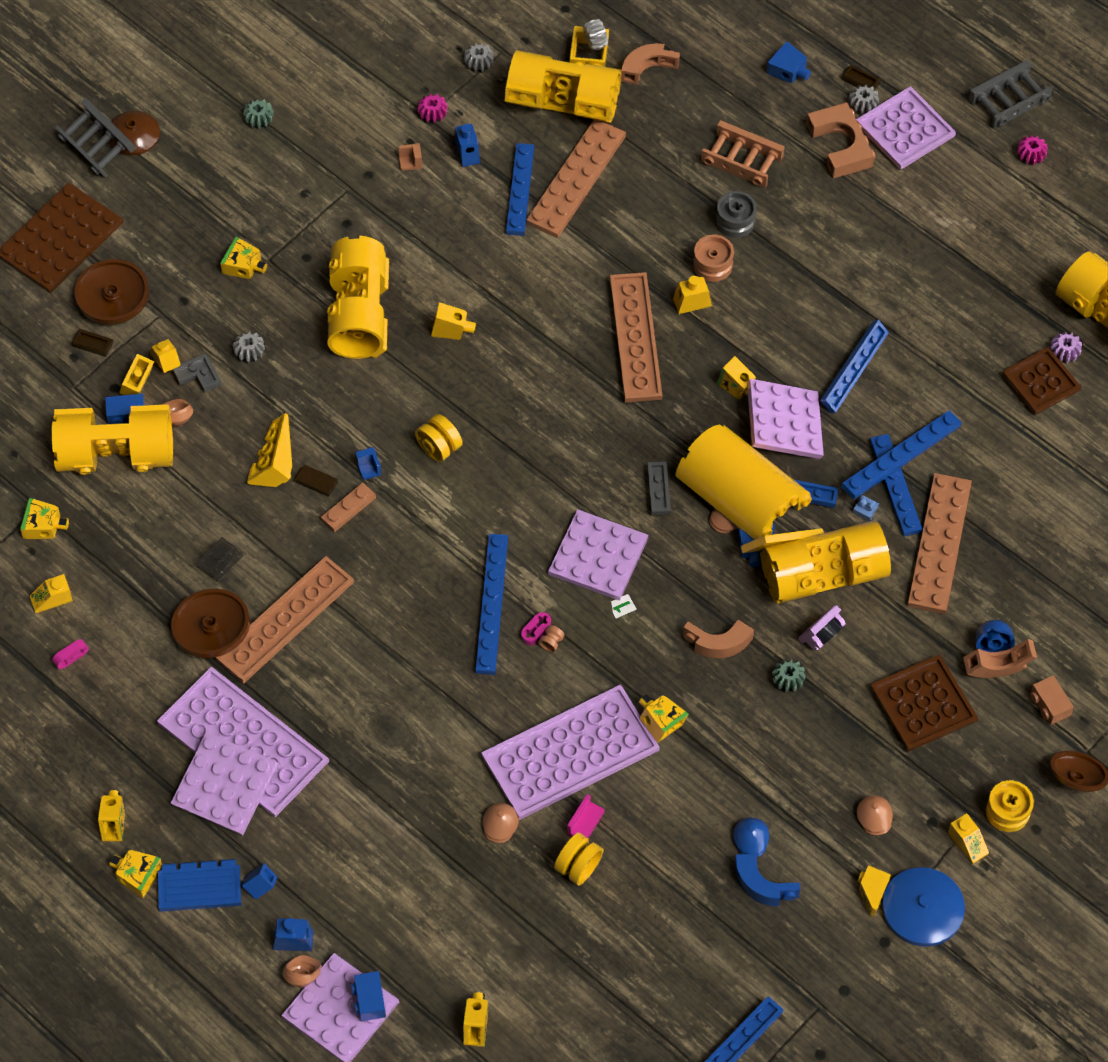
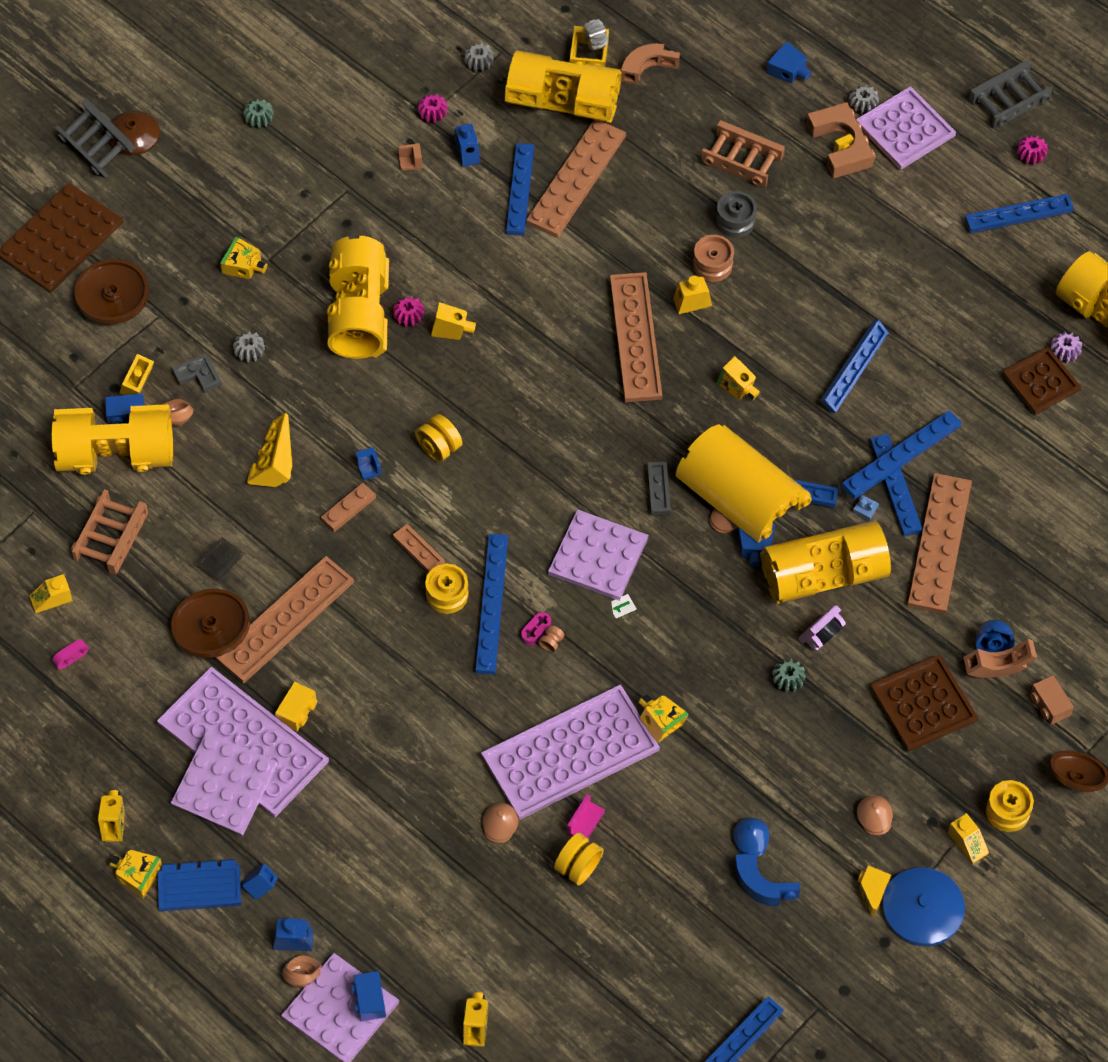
(42, 520): yellow torso -> none
(92, 342): dark brown tile -> none
(121, 545): none -> nougat fence
(165, 355): yellow slope -> none
(296, 706): none -> yellow brick
(316, 480): dark brown tile -> none
(408, 311): none -> dark pink gear
(418, 548): none -> nougat plate
(446, 588): none -> yellow wheel
(719, 645): nougat arch -> none
(768, 540): yellow tile -> none
(785, 419): lavender plate -> none
(843, 143): none -> yellow plate
(859, 77): dark brown tile -> none
(1019, 213): none -> blue plate

